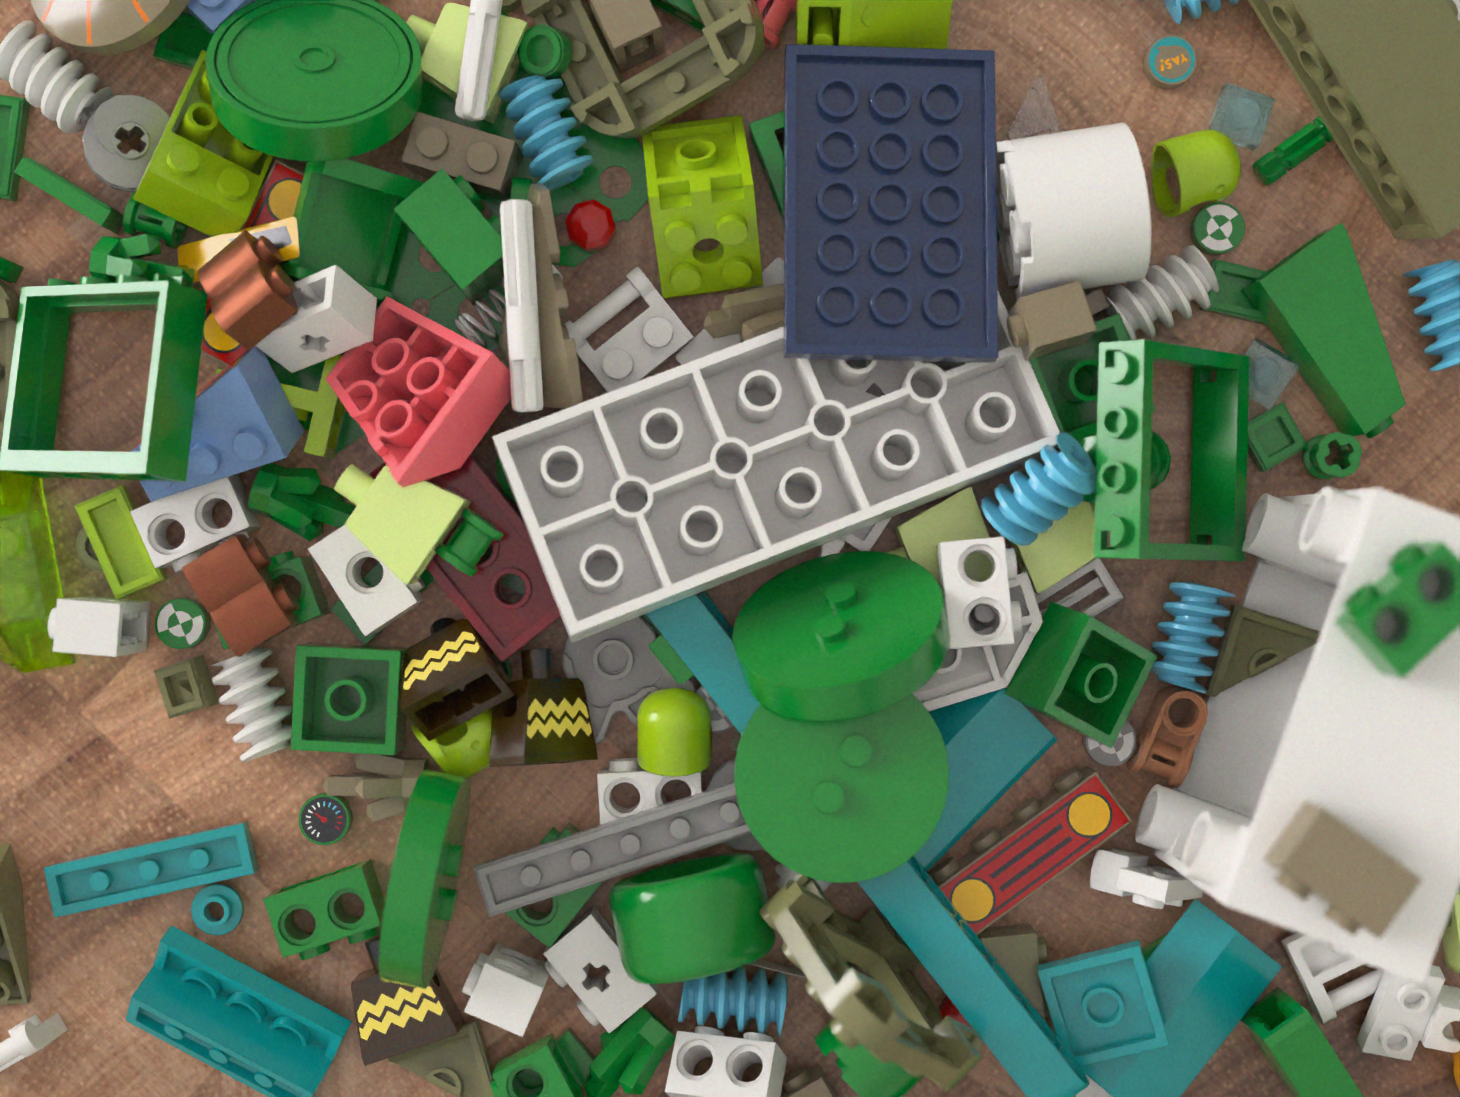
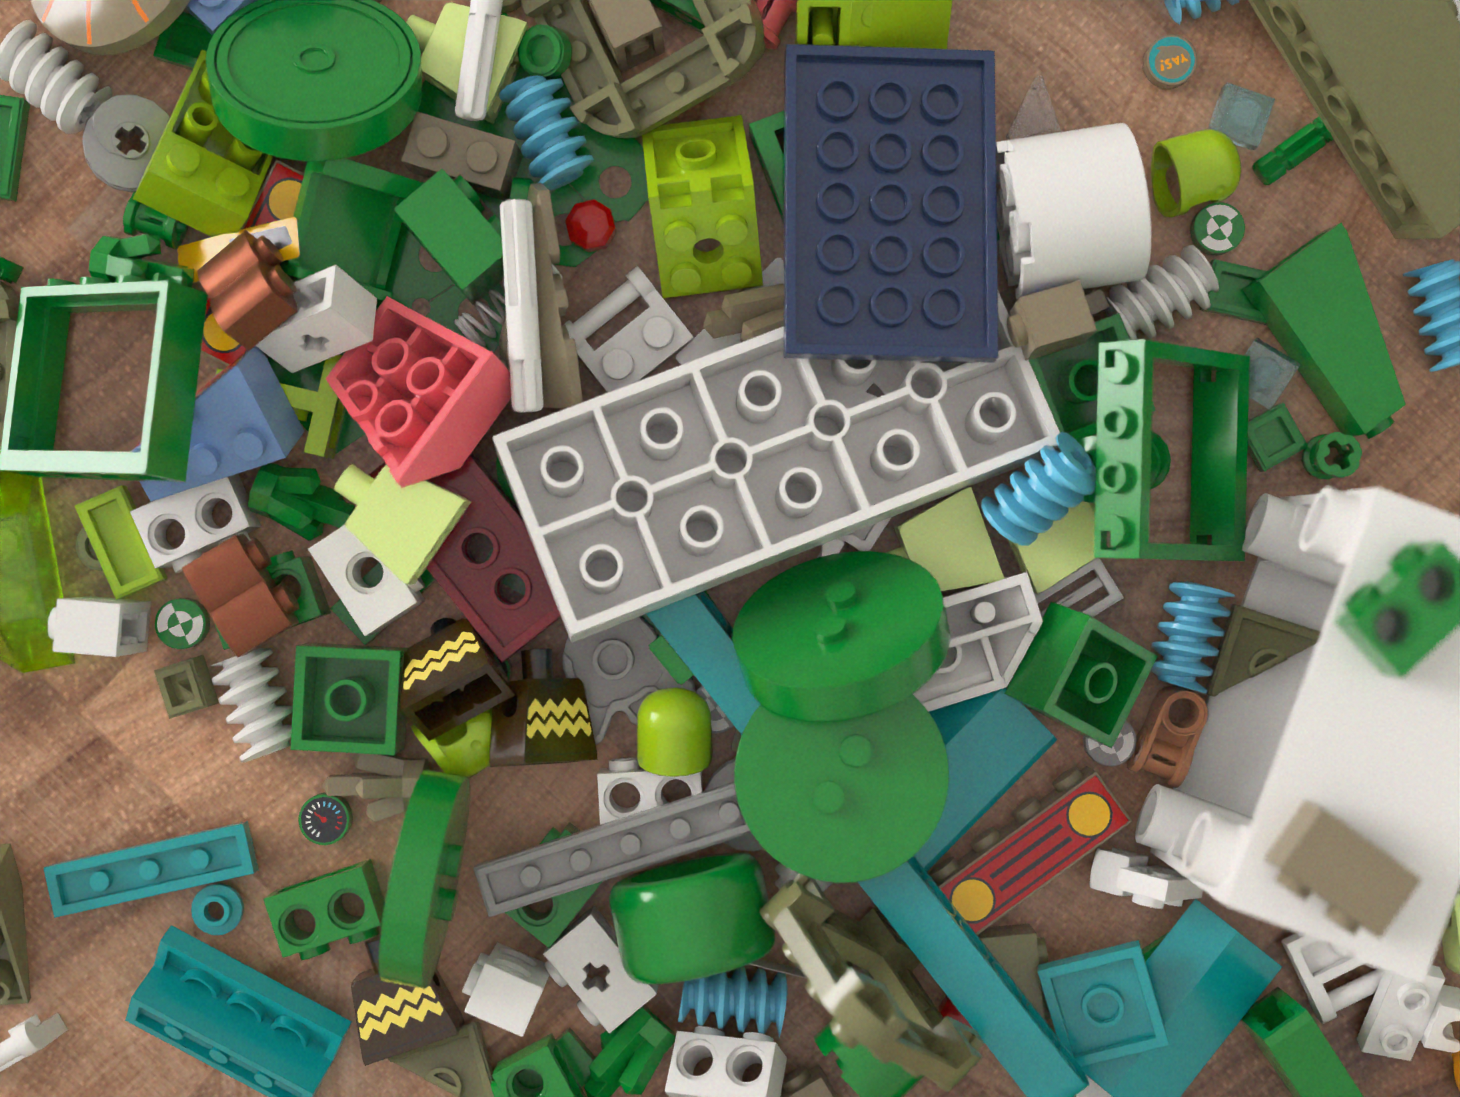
(70, 194): green tile -> none
(469, 542): green bush -> none
(963, 594): white brick -> none

